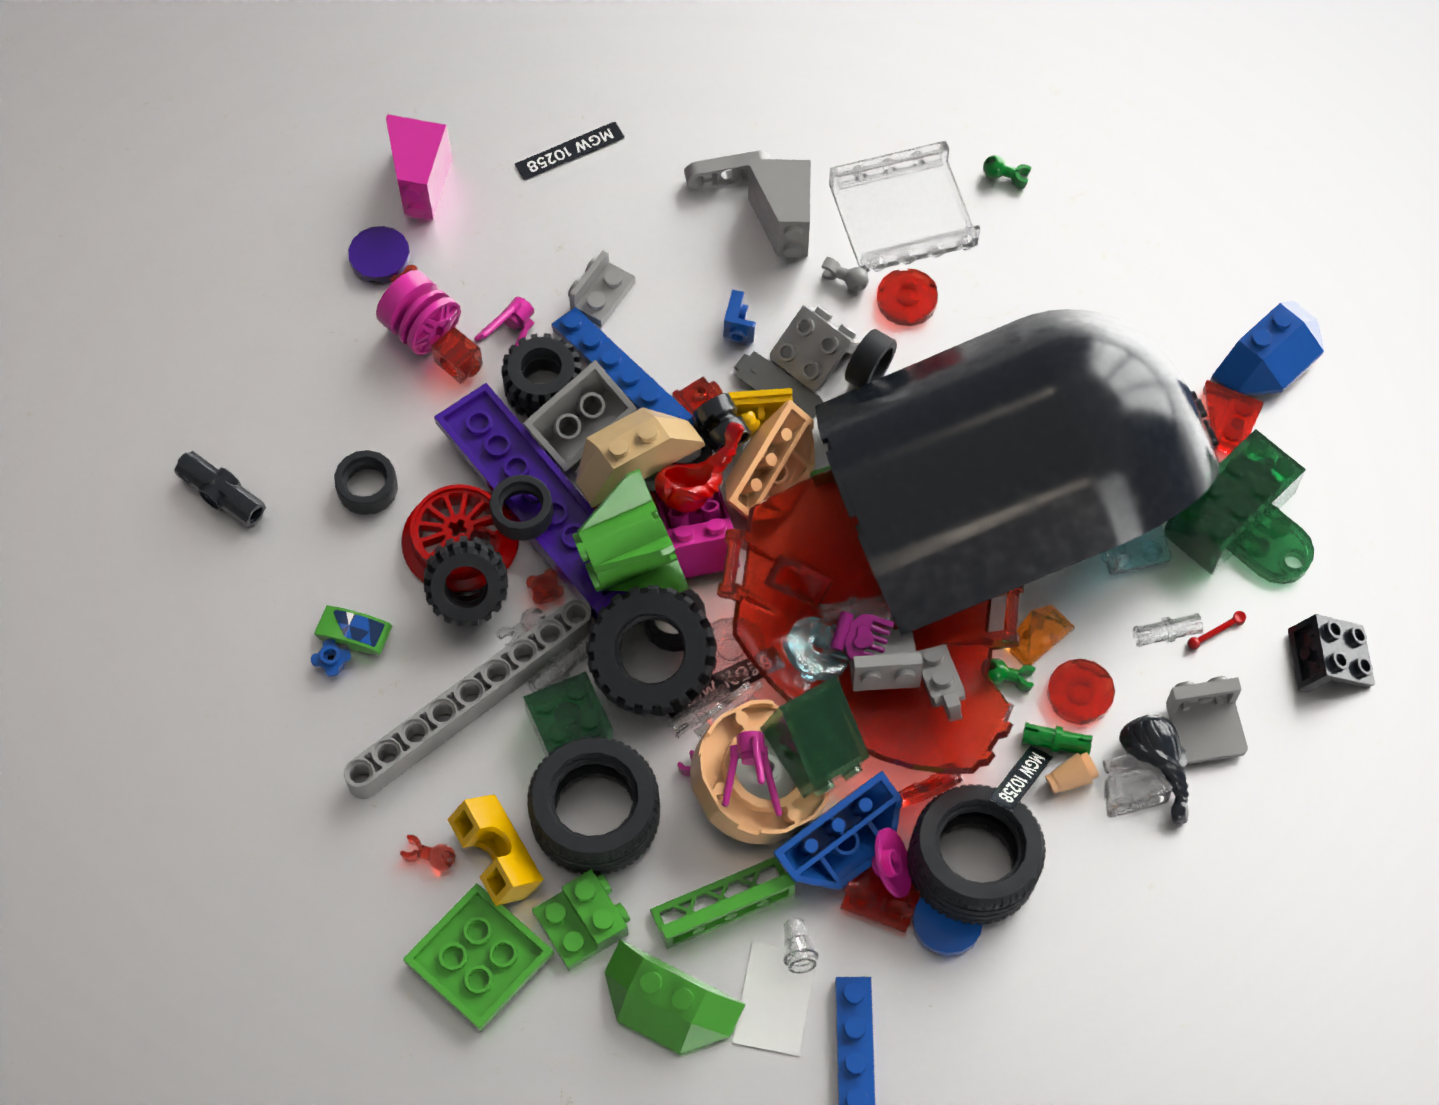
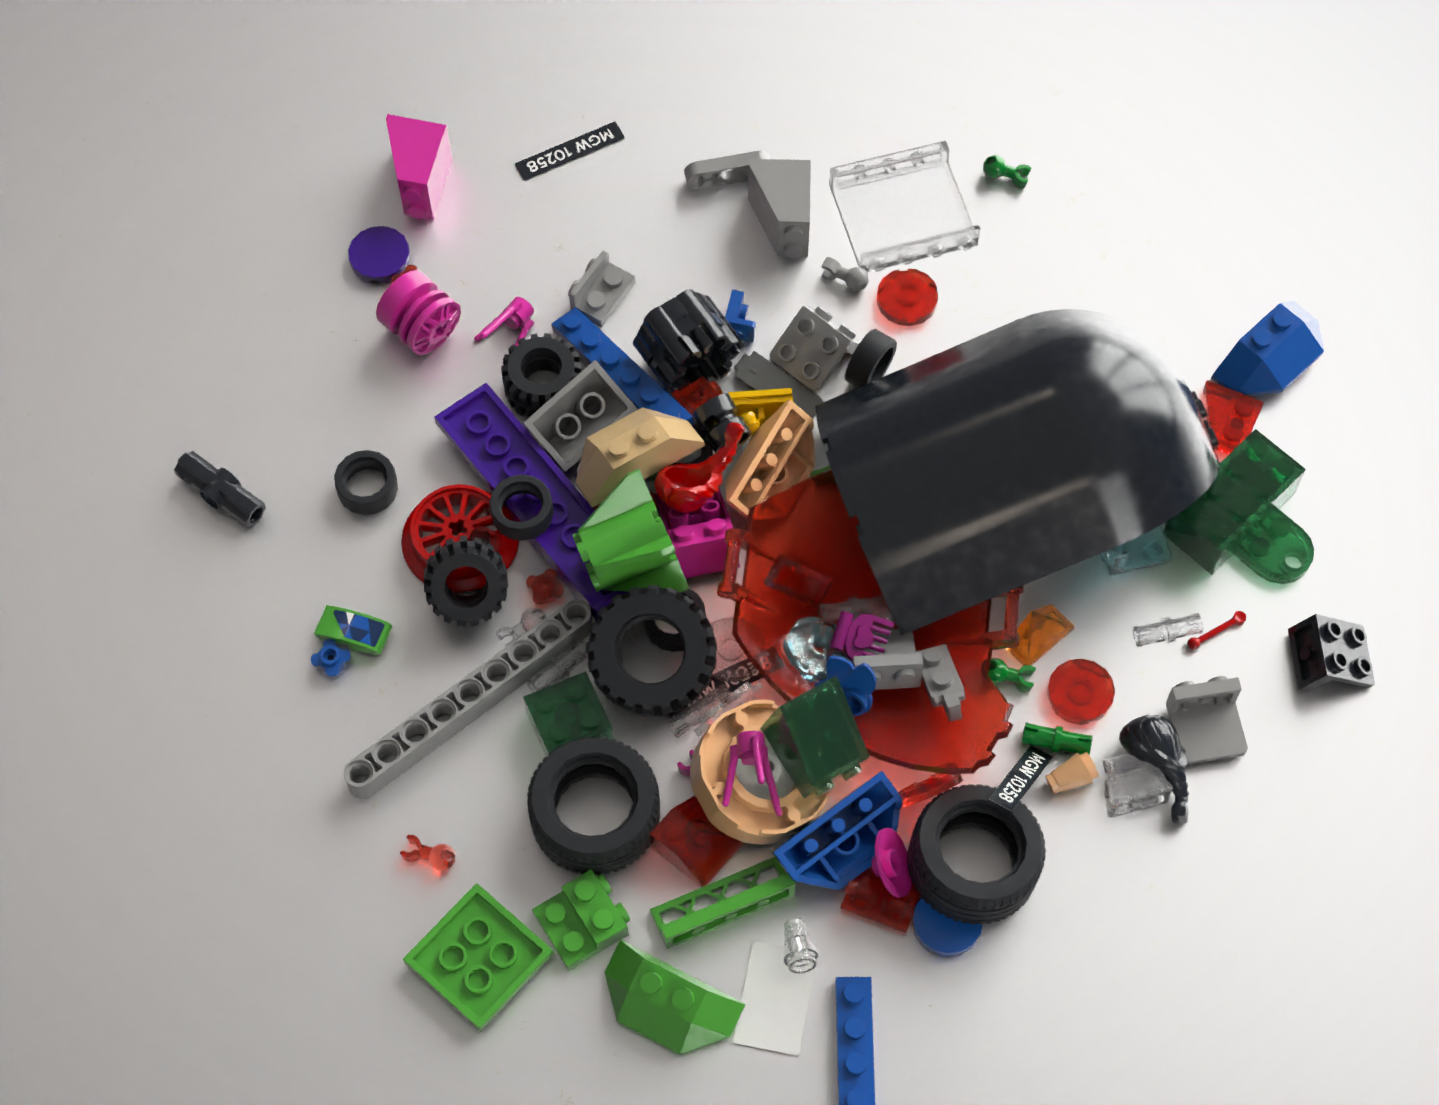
(457, 355): clear red brick -> none
(486, 825): yellow arch -> none
(684, 337): none -> black piece
(693, 842): none -> clear red slope
(855, 681): none -> blue plate

